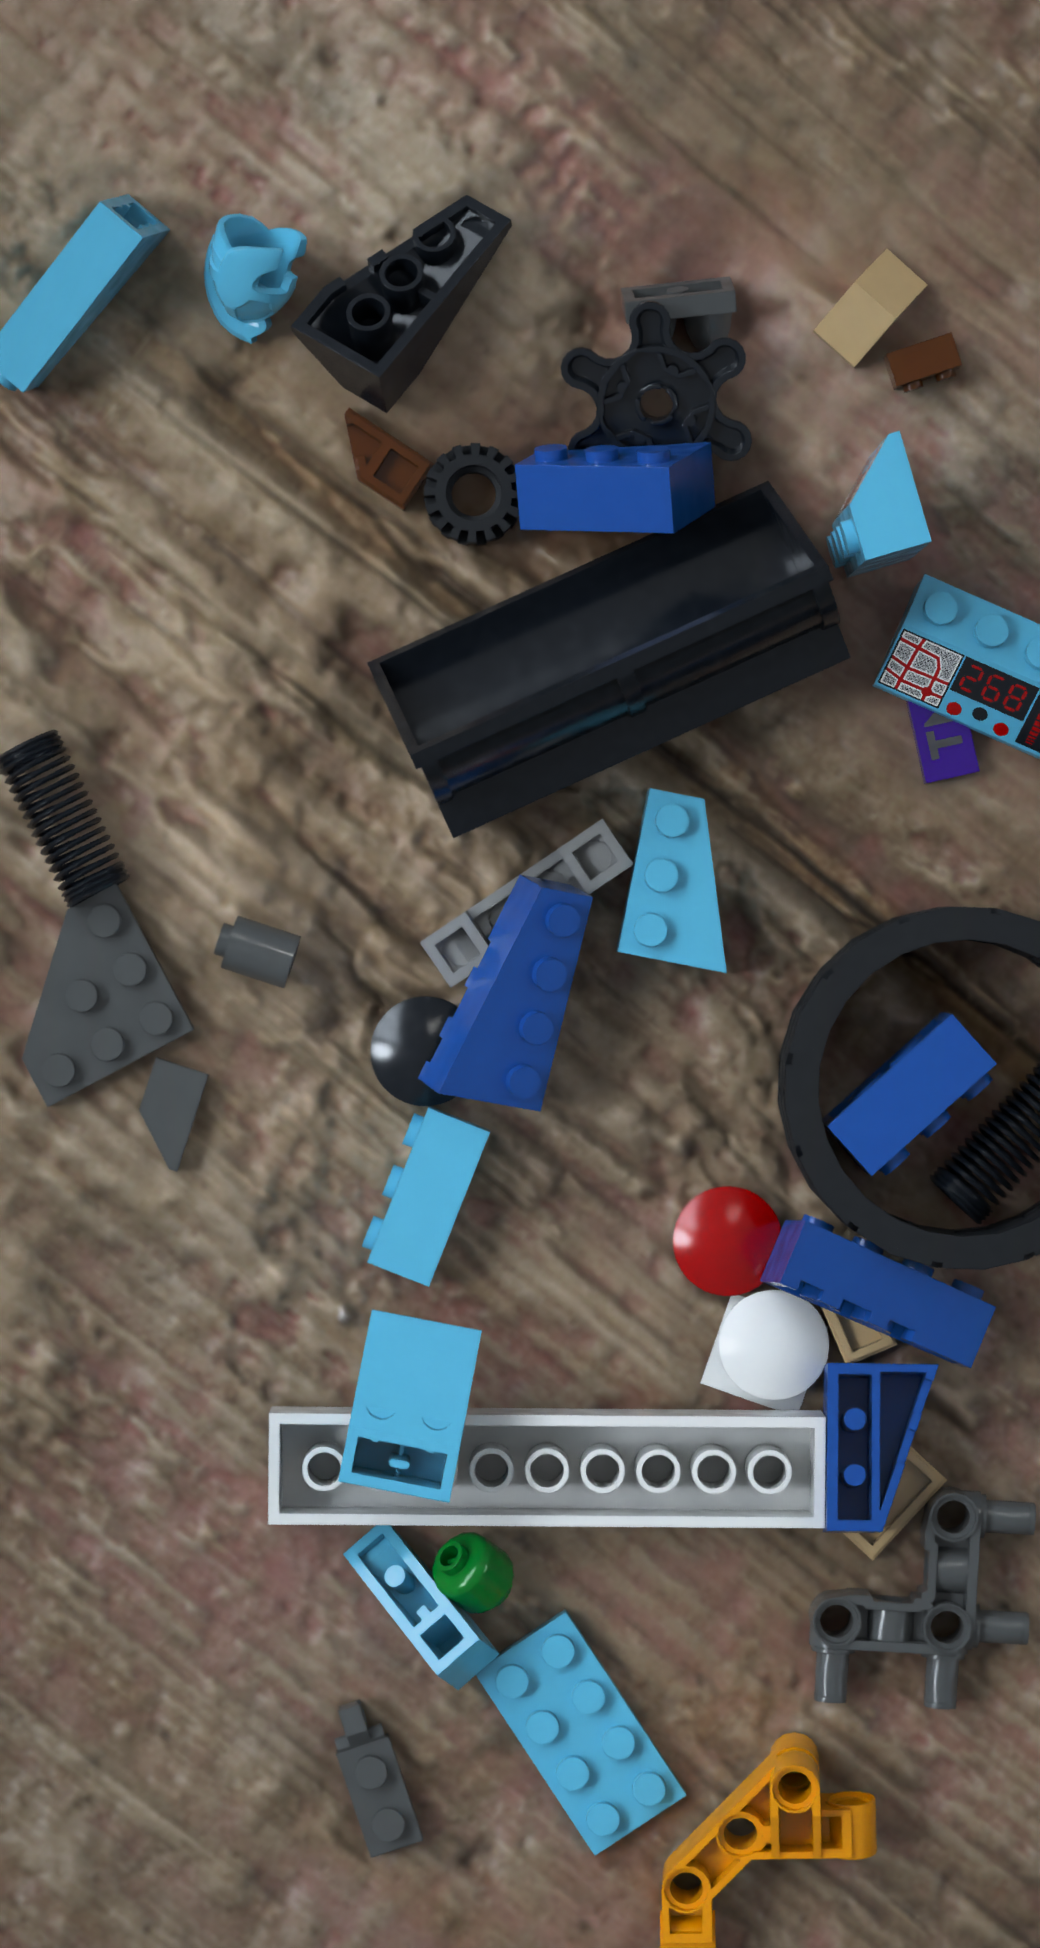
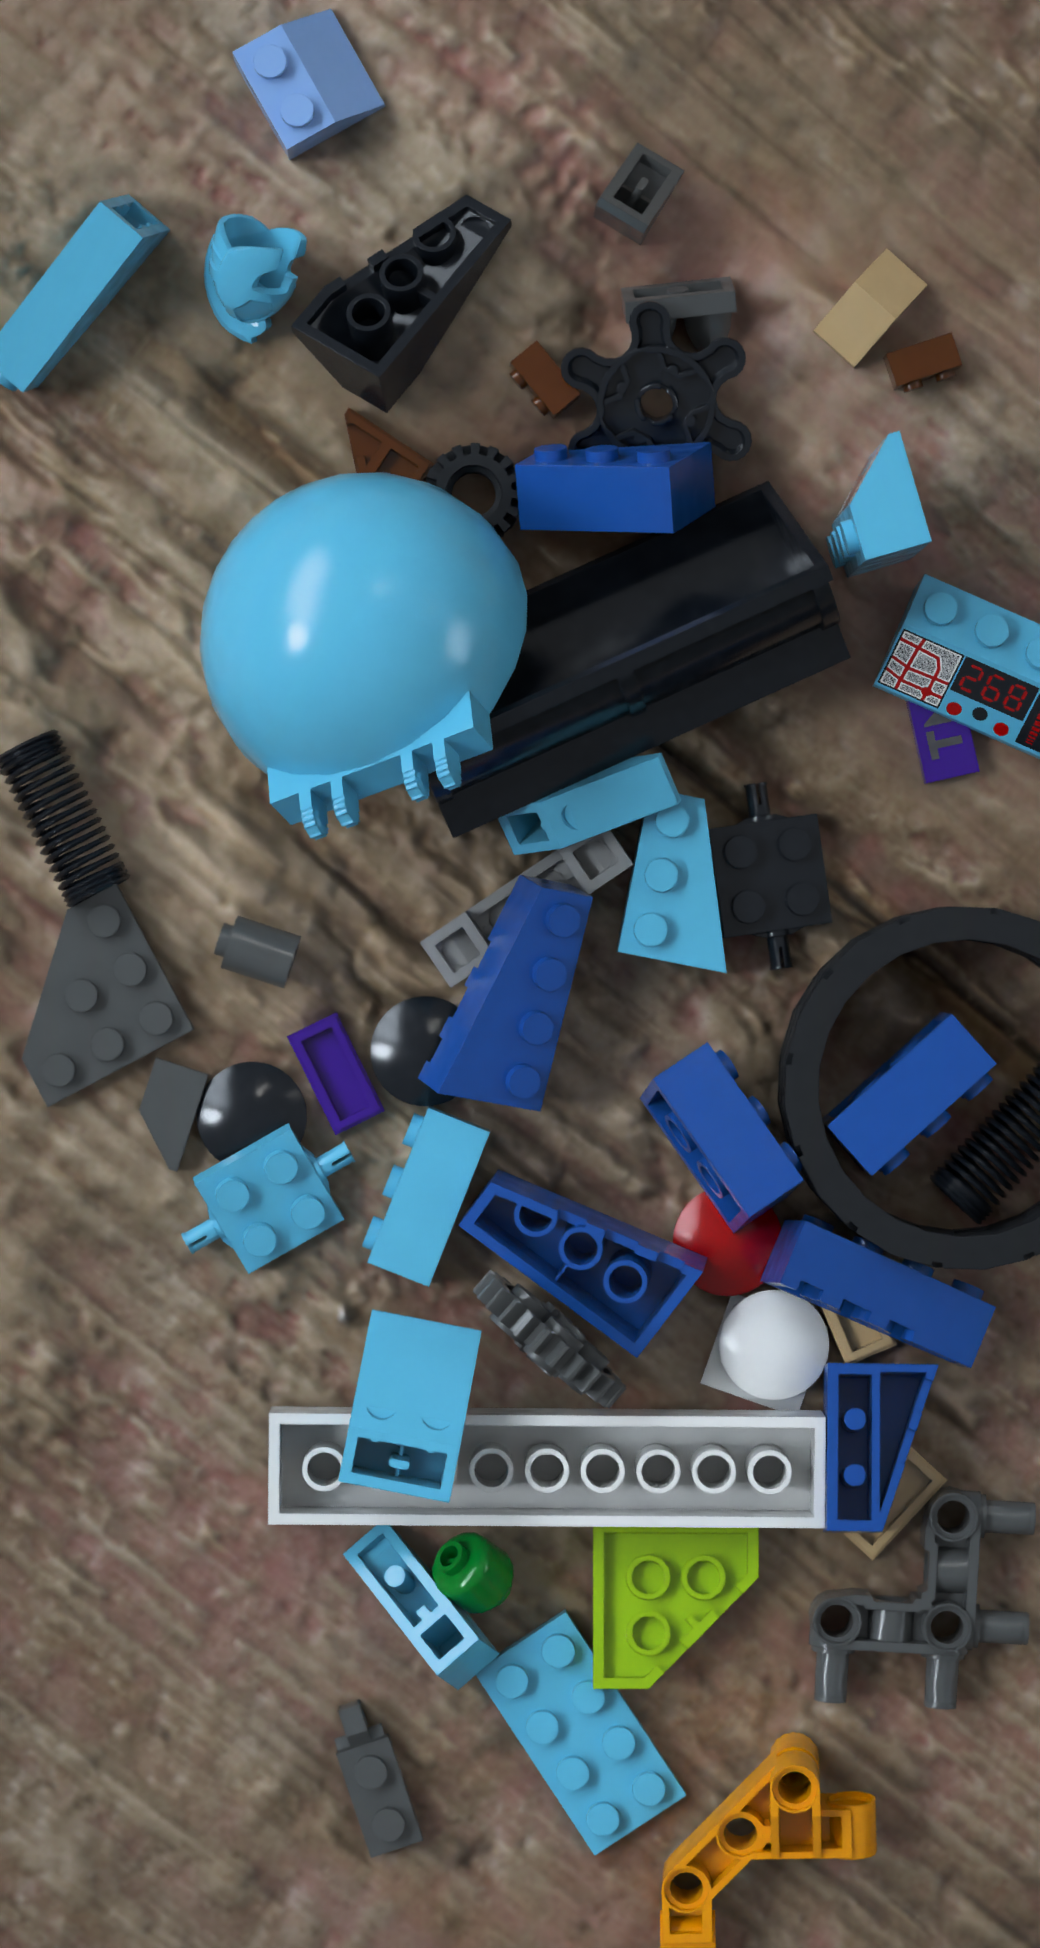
(247, 1105): none -> black dish
(268, 1198): none -> medium azure plate
(307, 81): none -> light blue slope
(336, 1073): none -> dark purple tile
(361, 641): none -> medium azure windscreen
(544, 379): none -> reddish brown piece
(549, 1339): none -> dark grey gear
(587, 1260): none -> blue wedge
(592, 806): none -> medium azure slope
(637, 193): none -> dark grey slope
(660, 1594): none -> lime plate
(722, 1136): none -> blue brick
(769, 875): none -> black plate

